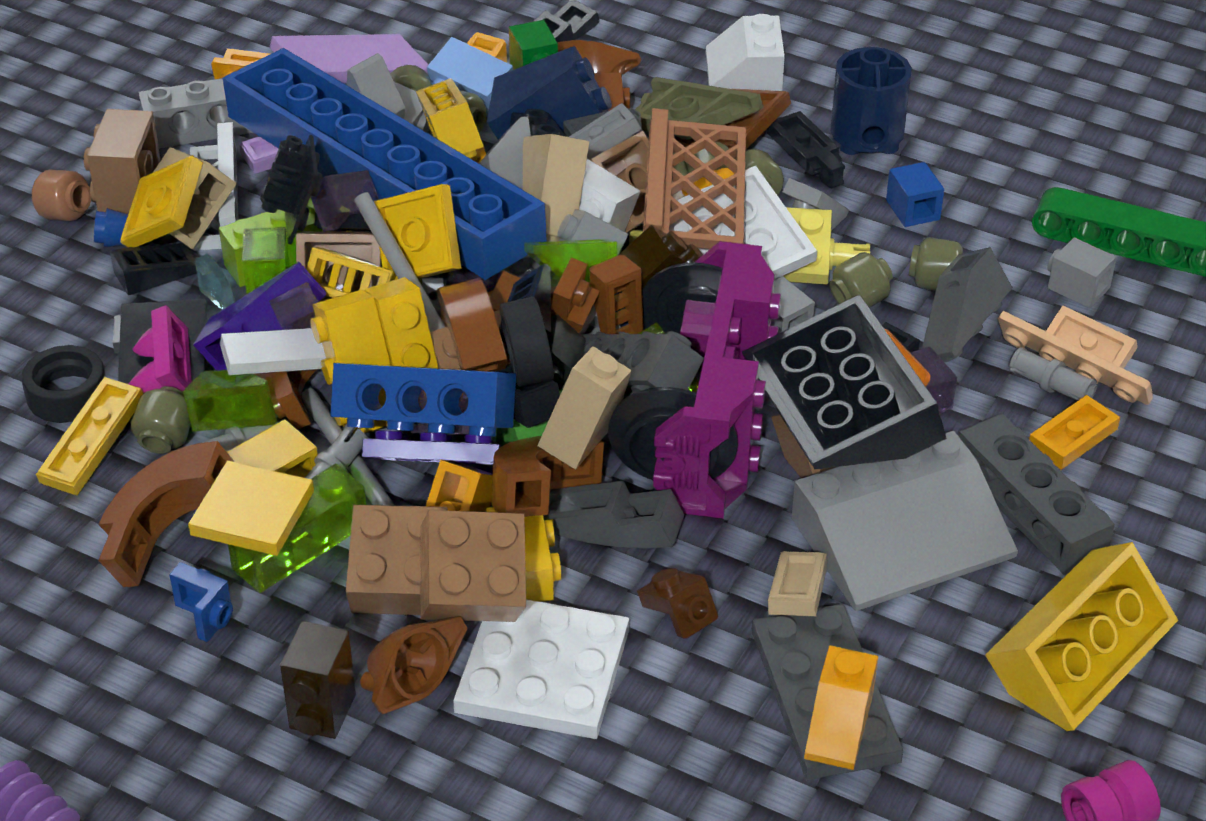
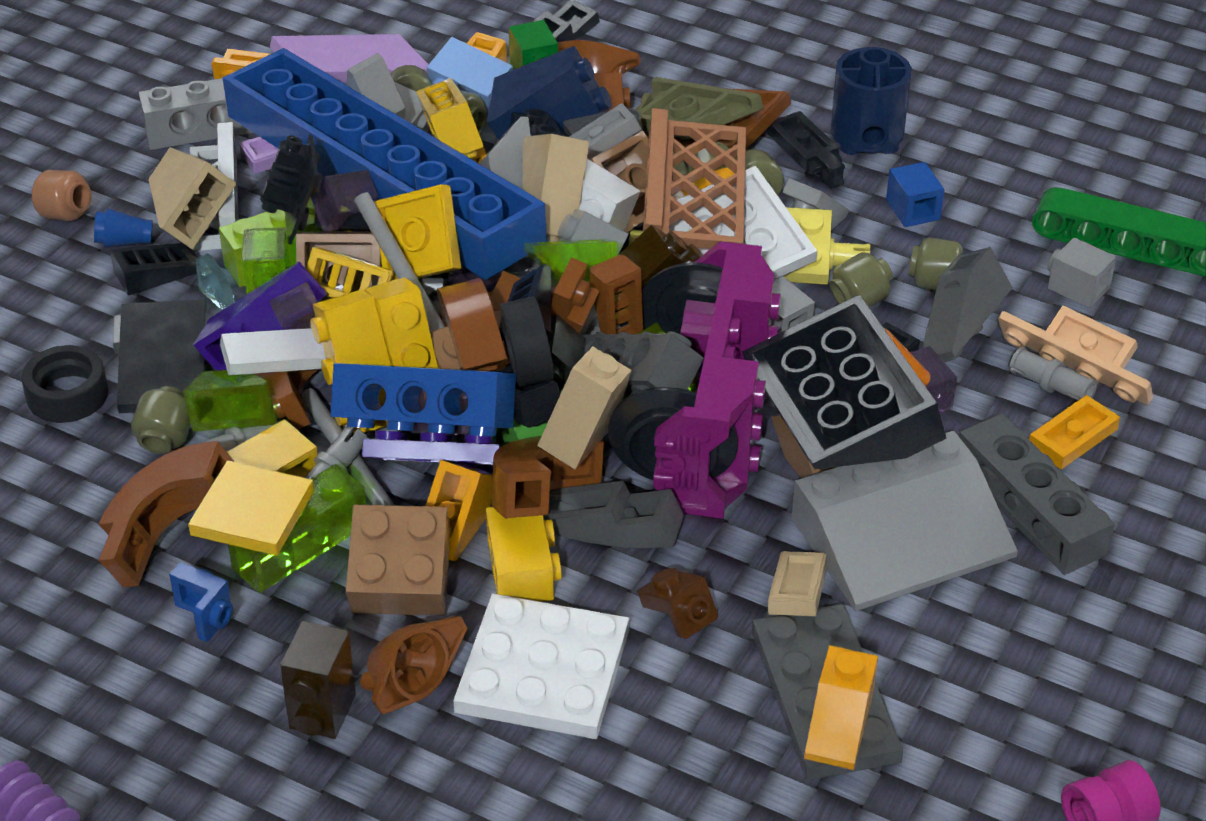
(89, 436): yellow tile -> none
(119, 156): medium nougat brick -> none
(161, 202): yellow tile -> none
(169, 346): dark pink tile -> none
(472, 566): medium nougat brick -> none
(748, 55): white slope -> none
(1083, 636): yellow slope -> none

